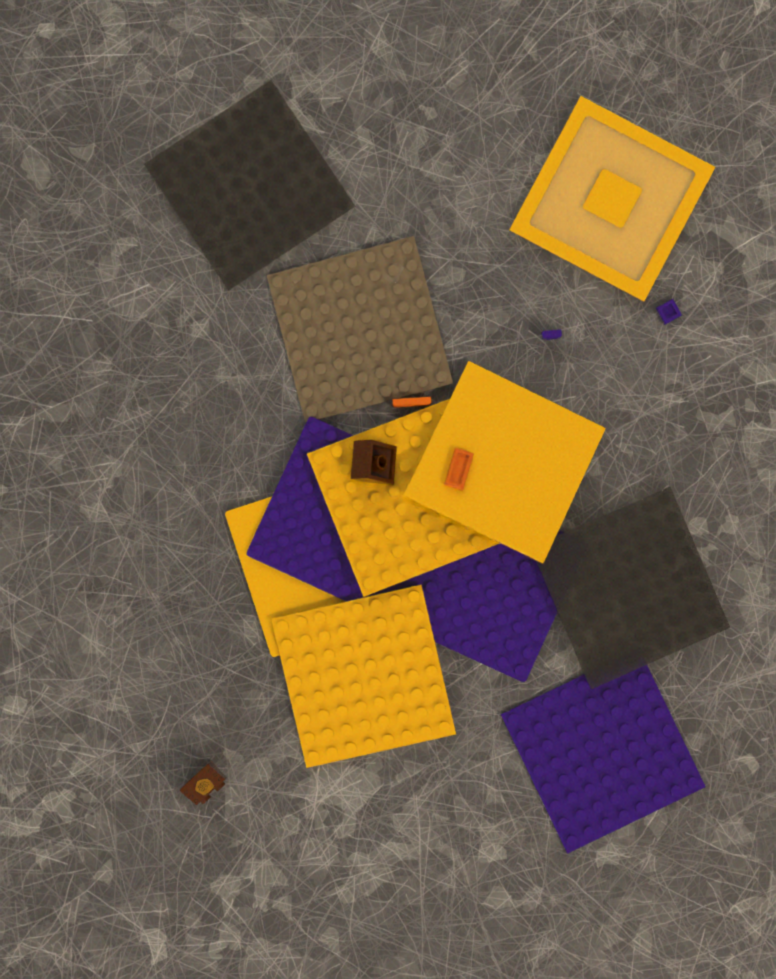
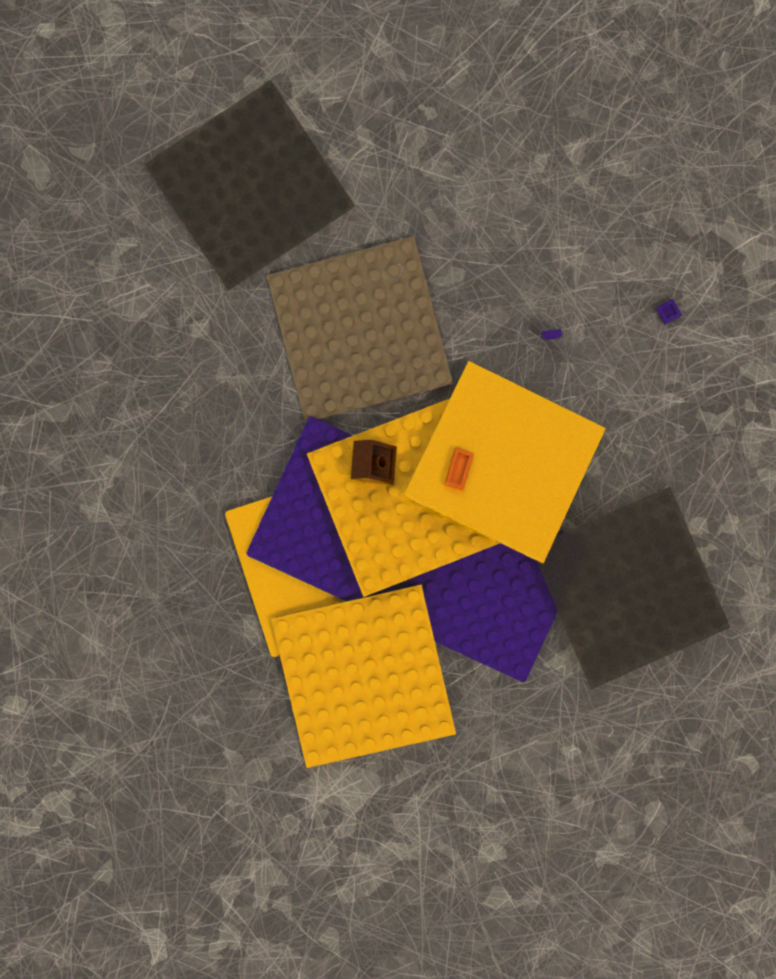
(203, 783): reddish brown slope -> none
(411, 402): orange tile -> none
(602, 754): dark purple baseplate -> none
(612, 198): baseplate -> none

